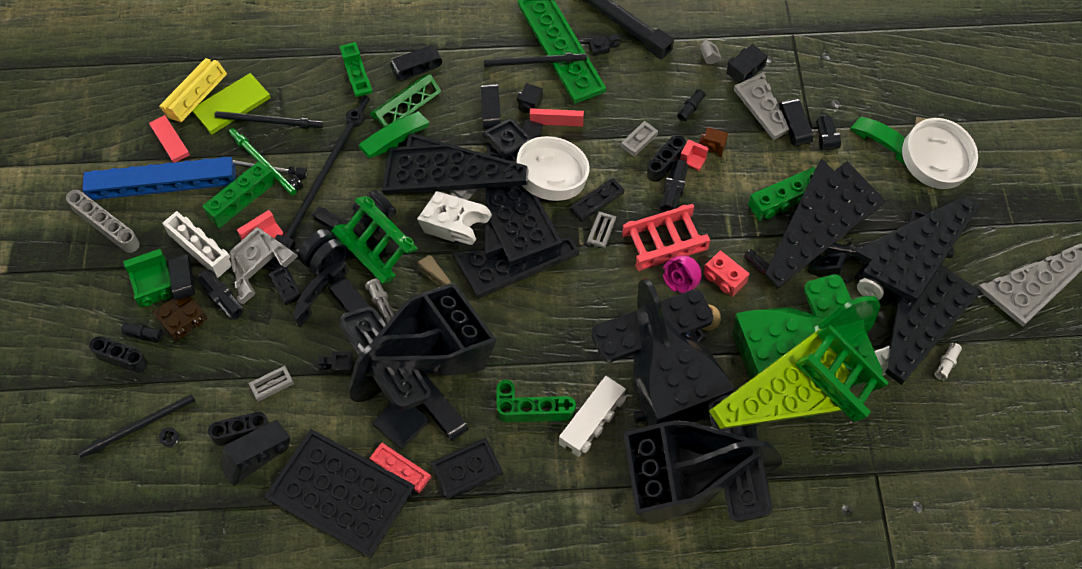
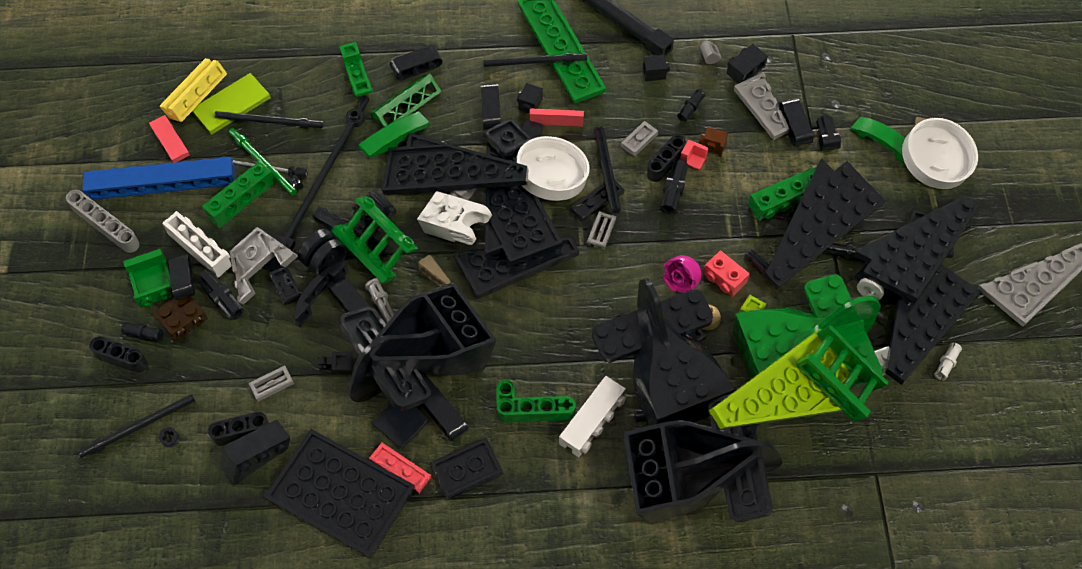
(265, 222): coral panel -> none
(601, 45): black plate -> none
(607, 170): none -> black axle
(655, 67): none -> black brick
(662, 253): coral fence -> none
(752, 304): none -> lime tile
(827, 264): black slope -> none

